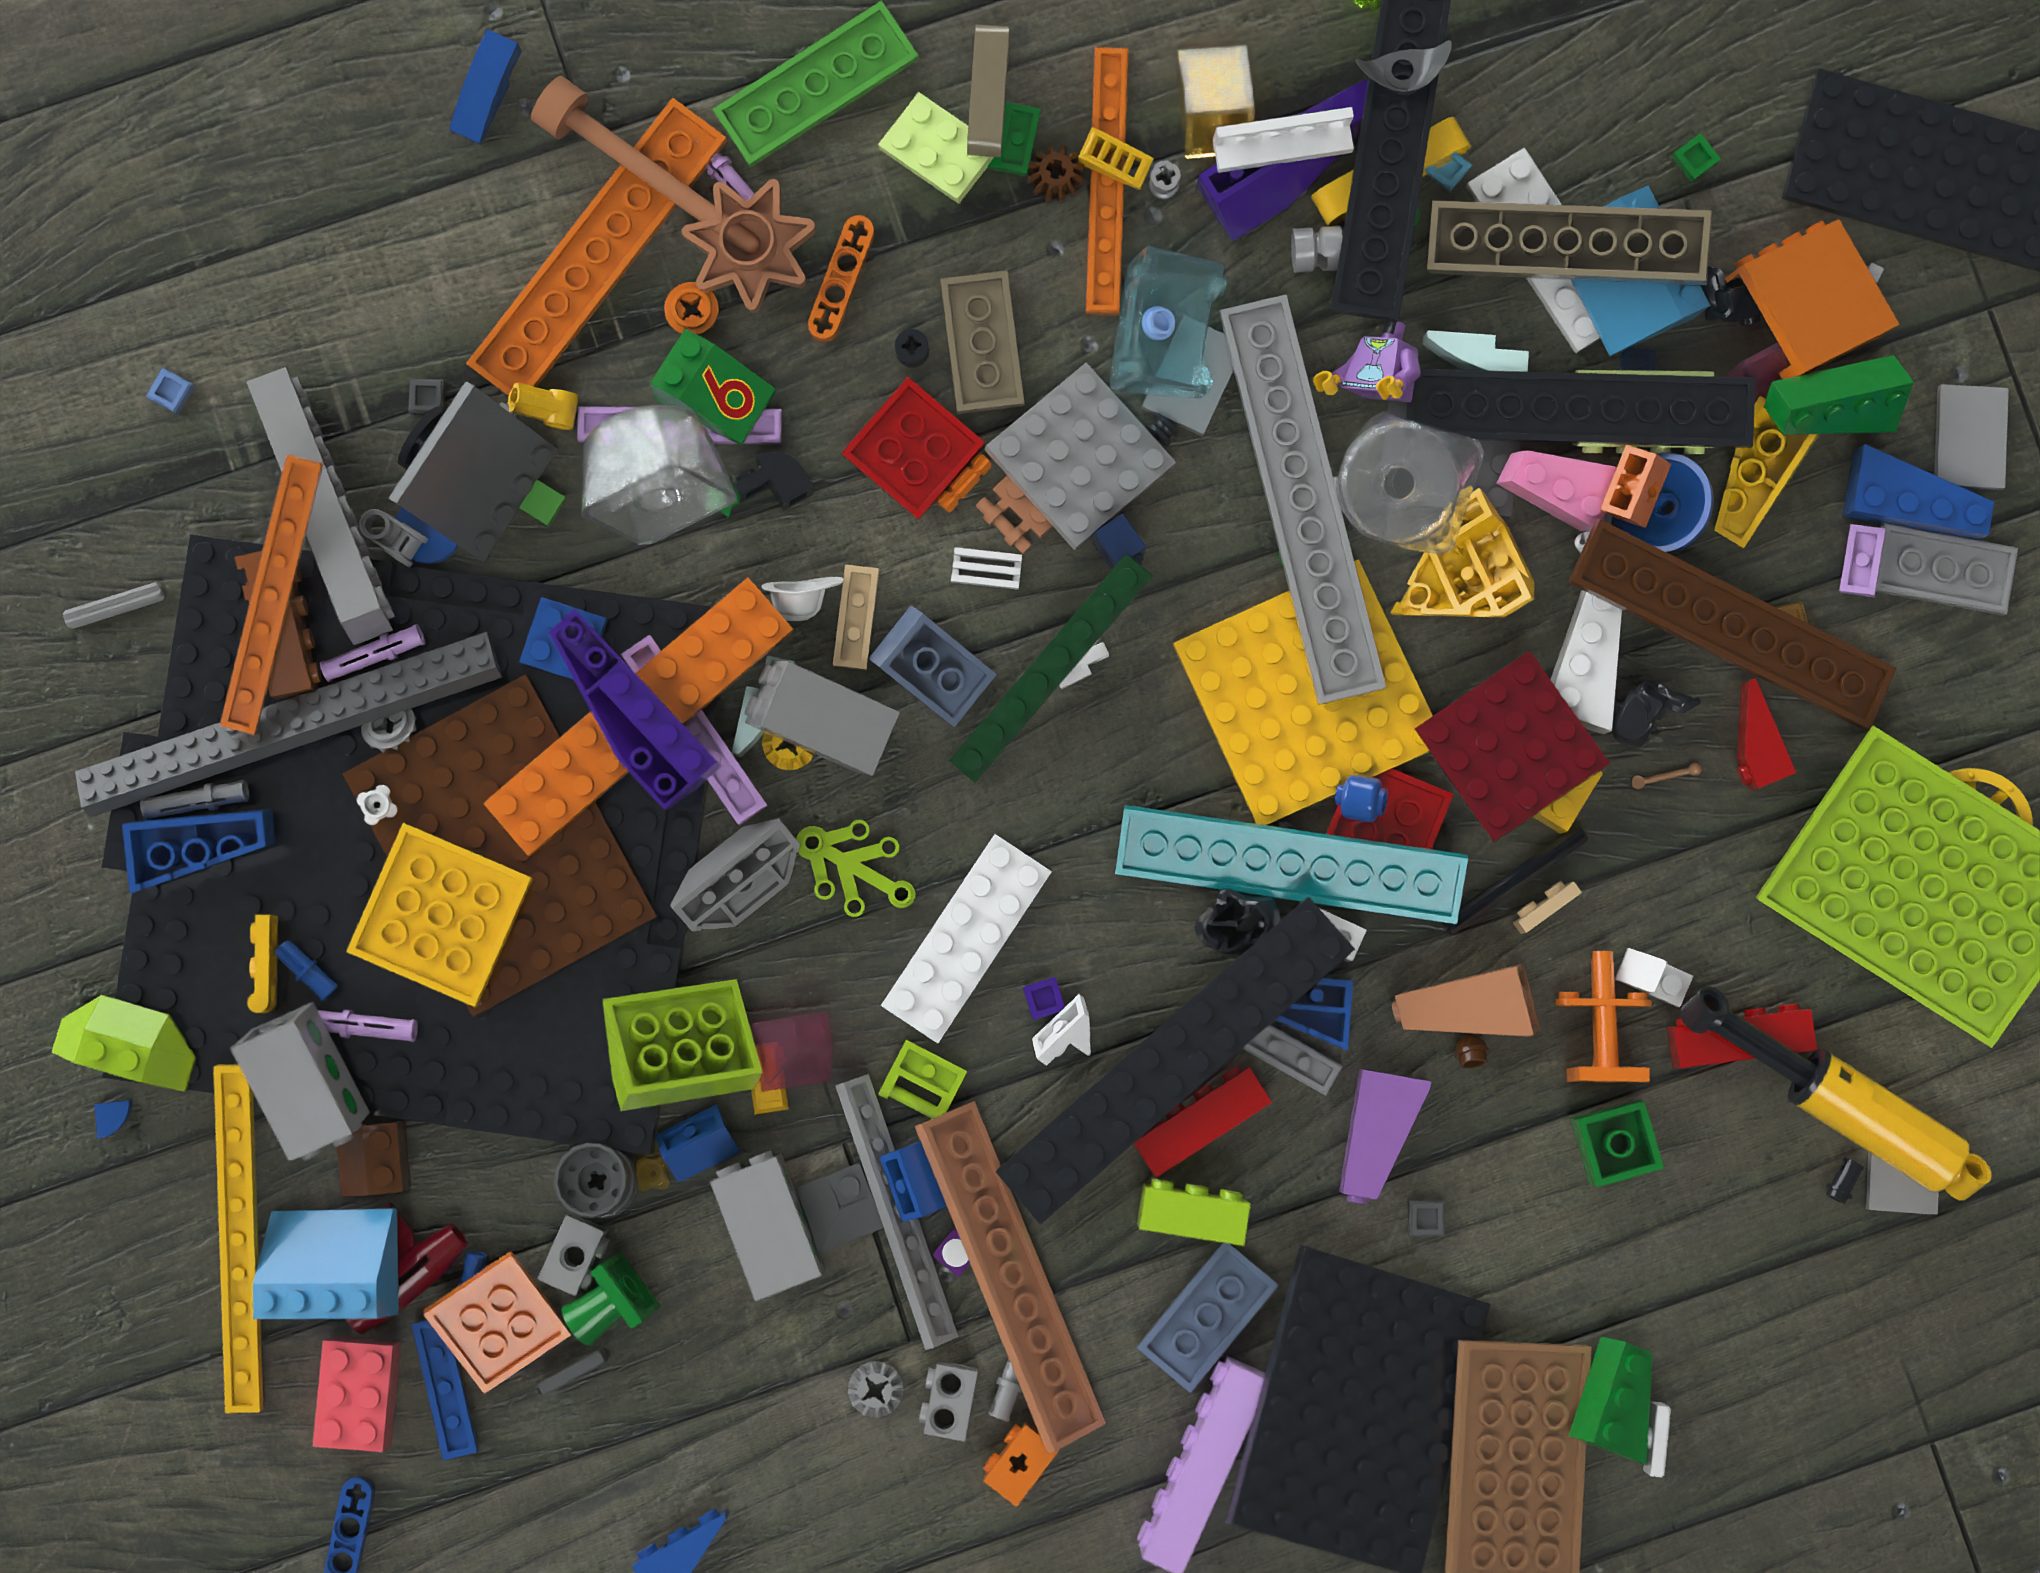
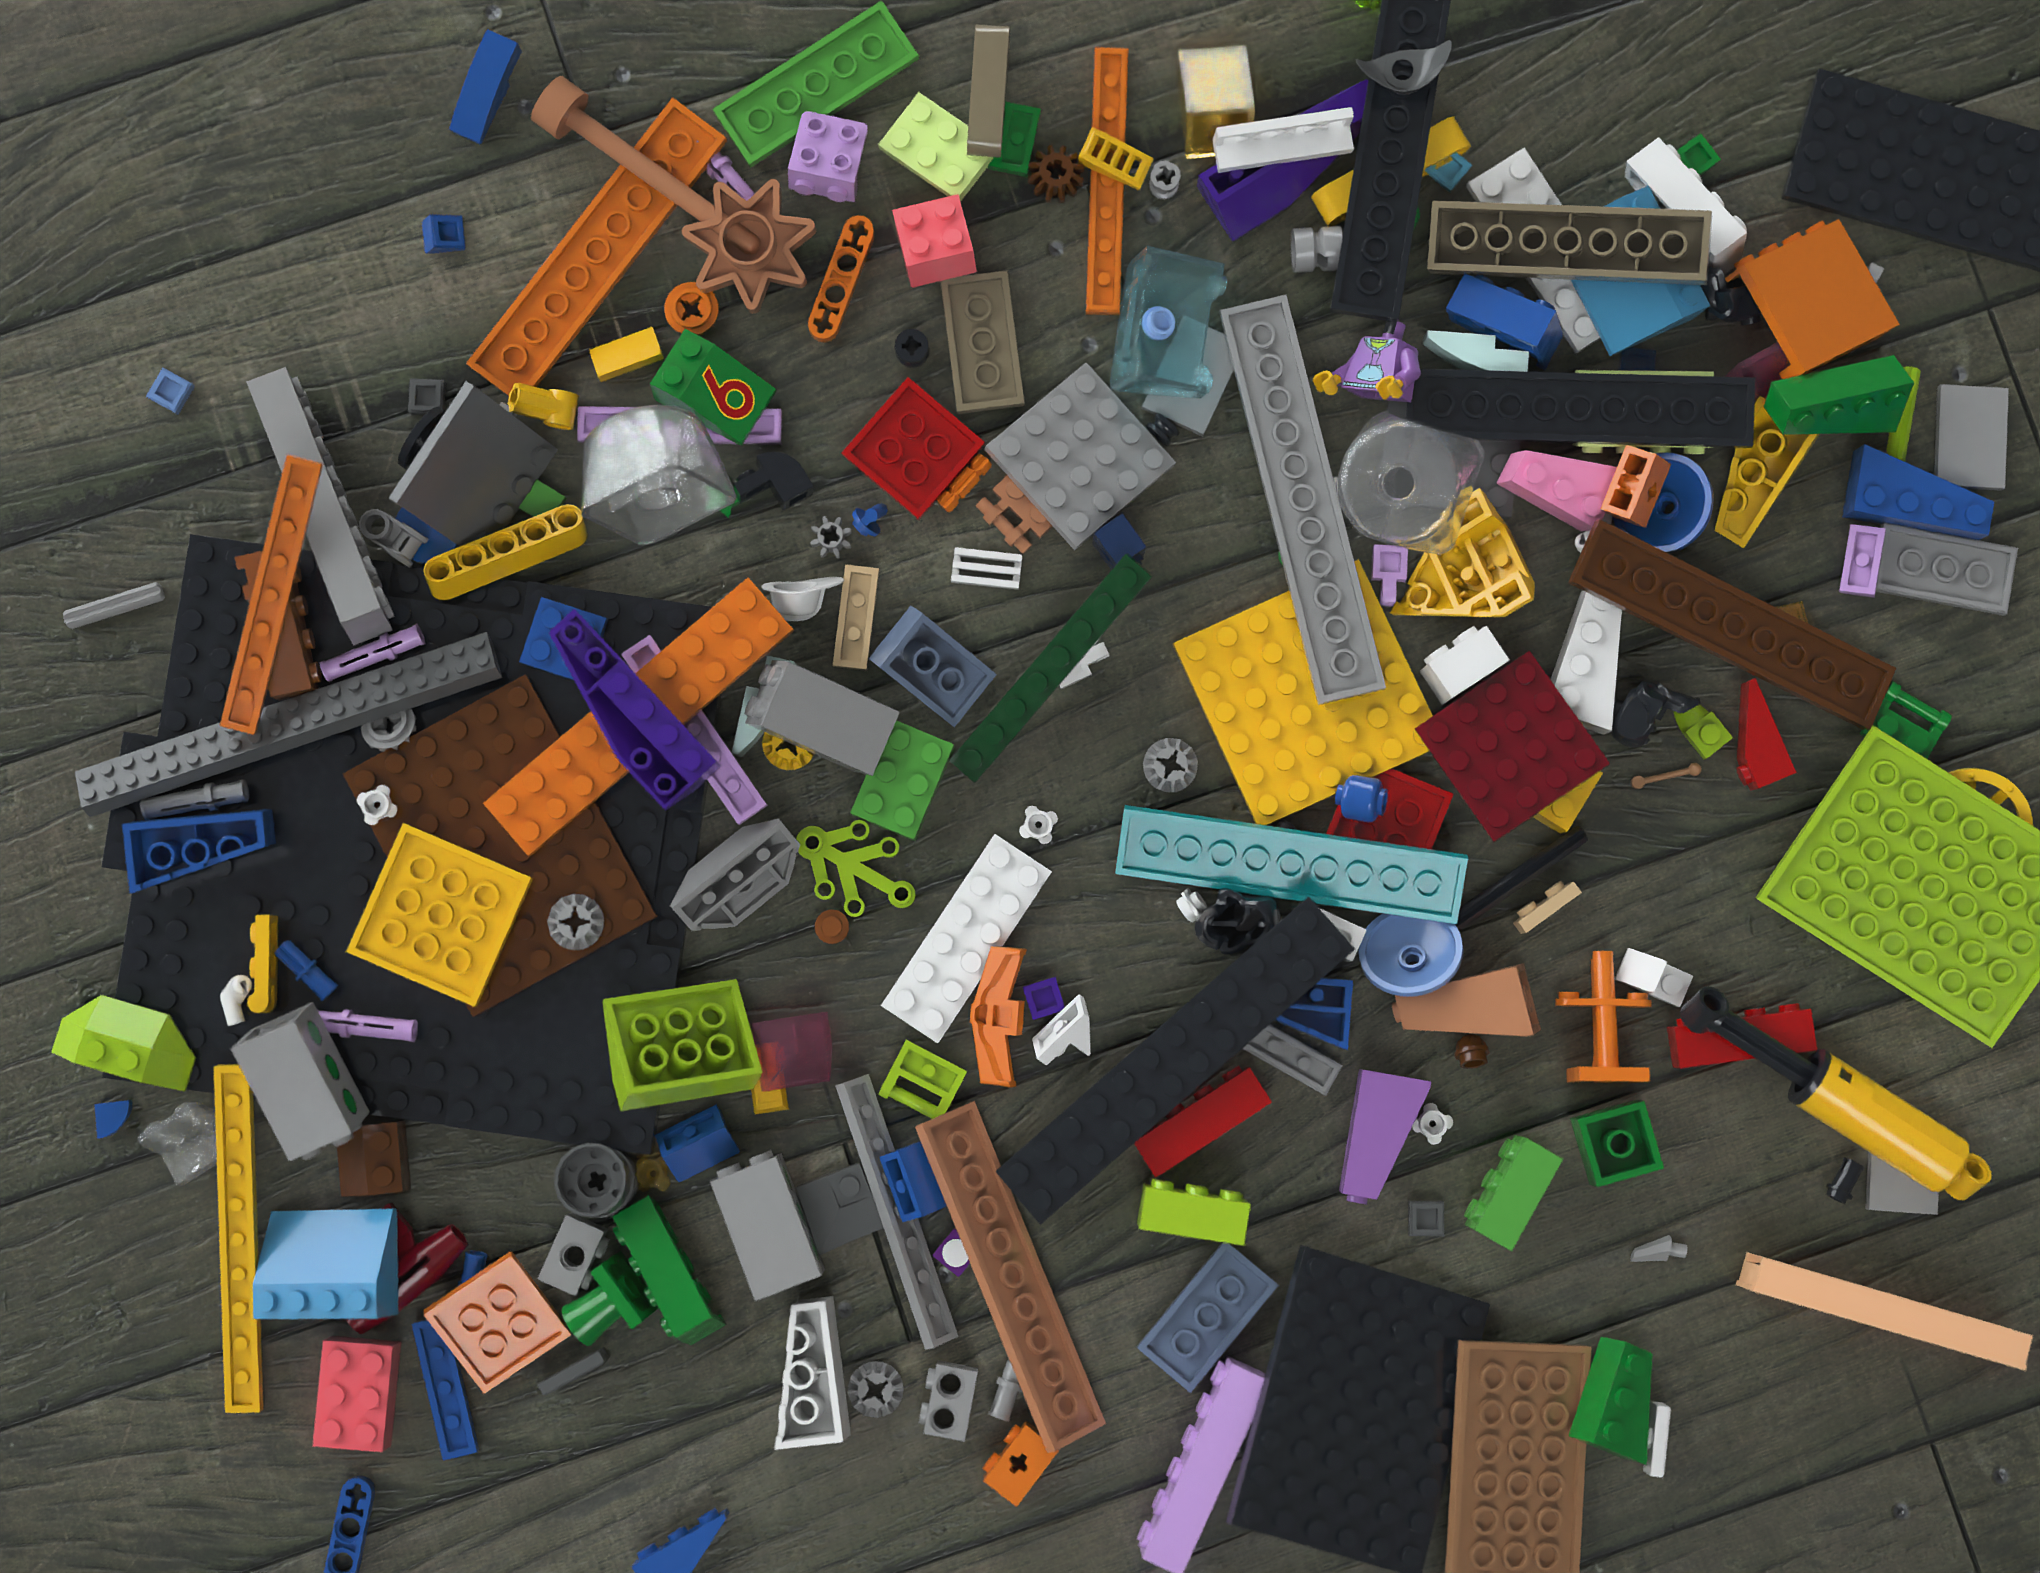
(184, 1141): none -> clear bracket
(232, 998): none -> white arm
(443, 233): none -> blue slope
(490, 555): none -> yellow beam
(587, 933): none -> light grey gear
(626, 354): none -> yellow slope
(666, 1272): none -> green wedge
(813, 1380): none -> white wedge
(827, 156): none -> lavender bracket
(828, 528): none -> light grey gear
(832, 926): none -> dark orange plate
(865, 520): none -> blue plate
(903, 781): none -> bright green brick
(934, 241): none -> coral brick
(997, 1015): none -> orange plate
(1030, 830): none -> white plate
(1155, 770): none -> light grey gear
(1191, 904): none -> white plate
(1389, 567): none -> lavender plate
(1398, 940): none -> medium blue dish
(1442, 1122): none -> white plate
(1470, 660): none -> white brick
(1508, 315): none -> blue wedge
(1512, 1191): none -> bright green brick
(1659, 1250): none -> light grey bar
(1682, 188): none -> white wedge
(1702, 730): none -> lime plate
(1885, 1311): none -> light nougat tile
(1898, 440): none -> lime axle
(1906, 731): none -> green plate

